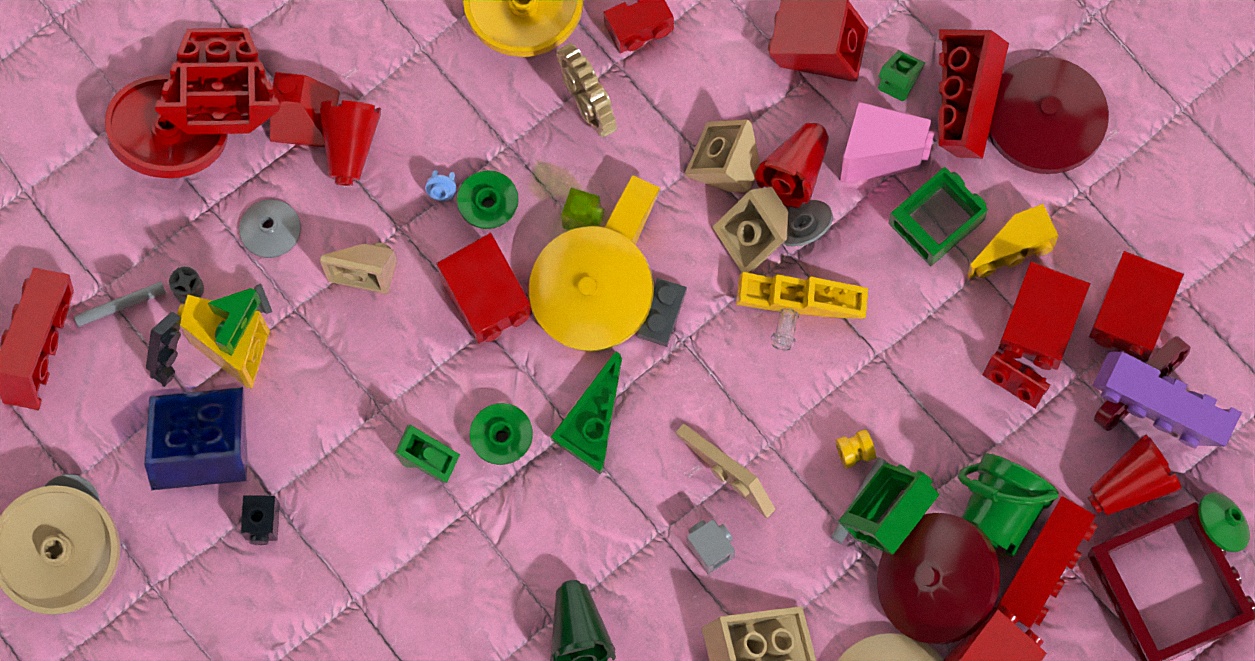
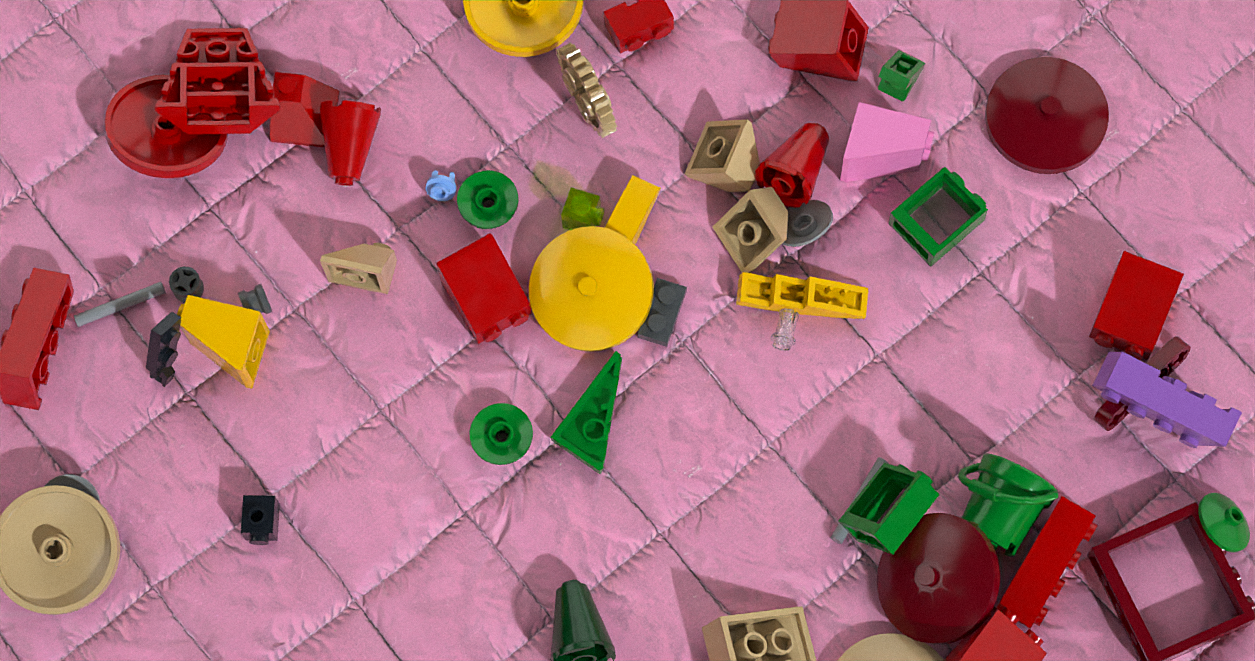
(196, 439): clear blue slope -> none
(238, 312): green slope -> none
(274, 240): light grey dish -> none
(426, 454): green slope -> none
(711, 544): light grey brick -> none
(728, 470): tan wing -> none
(855, 448): yellow wheel -> none
(969, 88): red wedge -> none
(1005, 372): red hinge -> none
(1022, 236): yellow slope -> none
(1043, 316): red slope -> none
(1134, 479): red cone -> none

